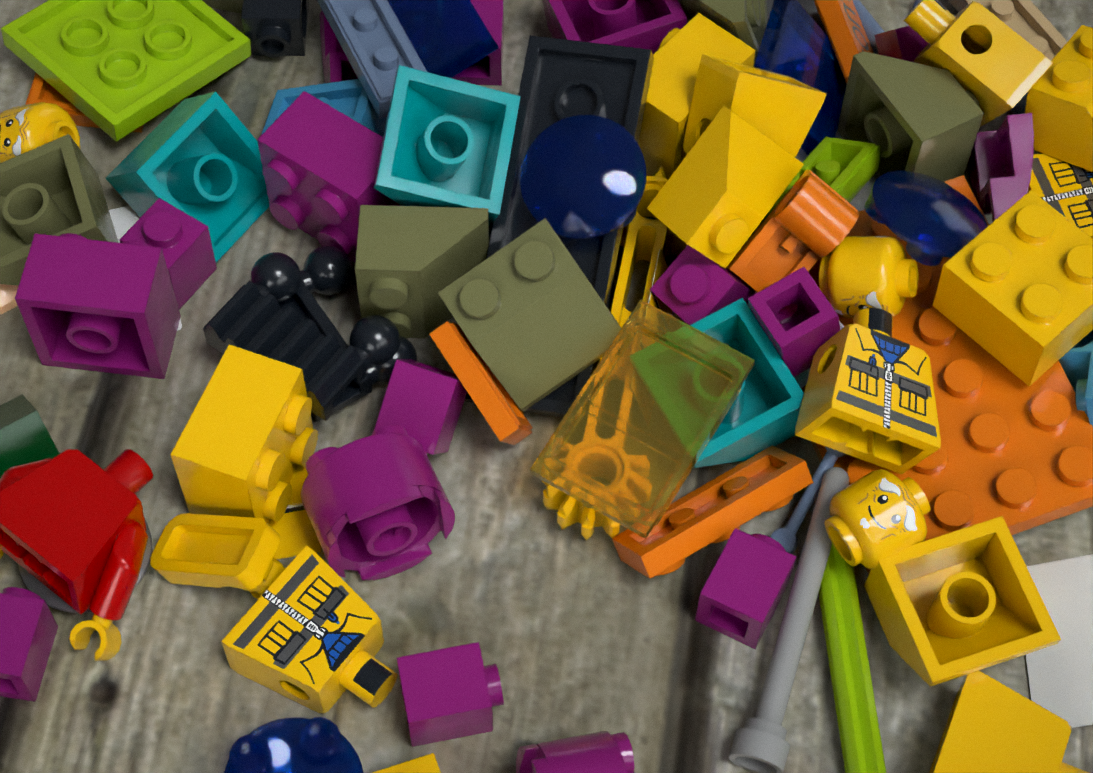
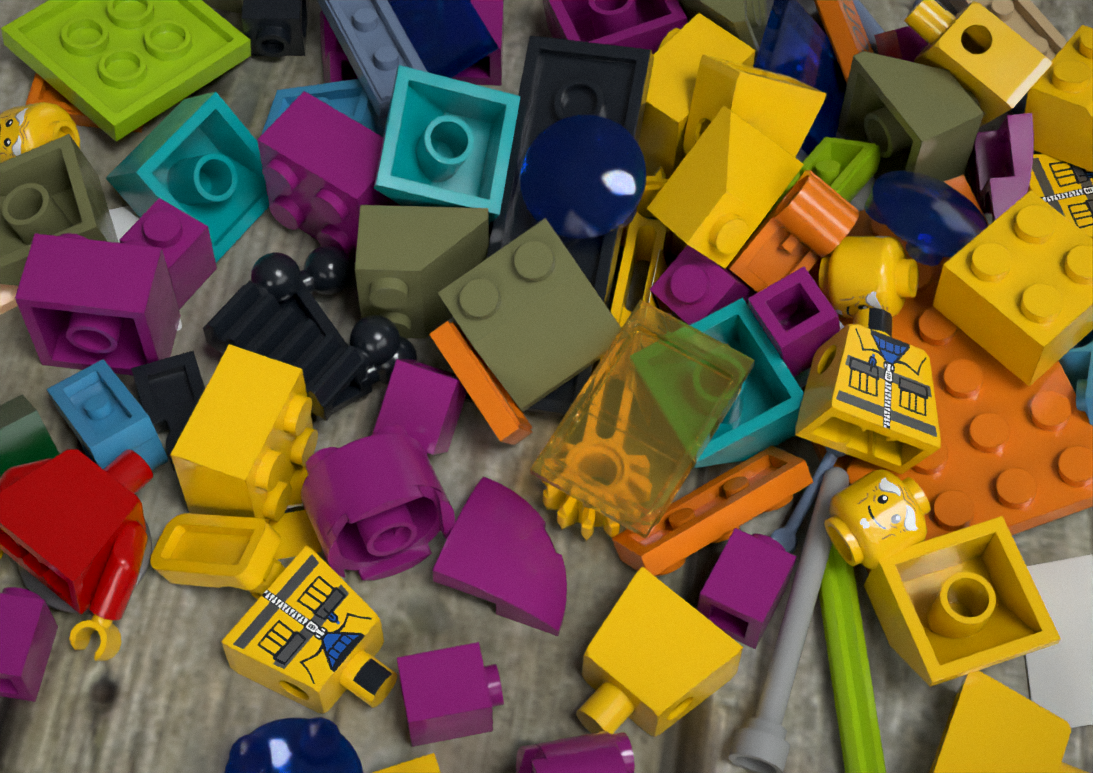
(106, 416): none -> dark azure plate
(170, 393): none -> black plate
(505, 558): none -> magenta brick
(653, 660): none -> yellow torso

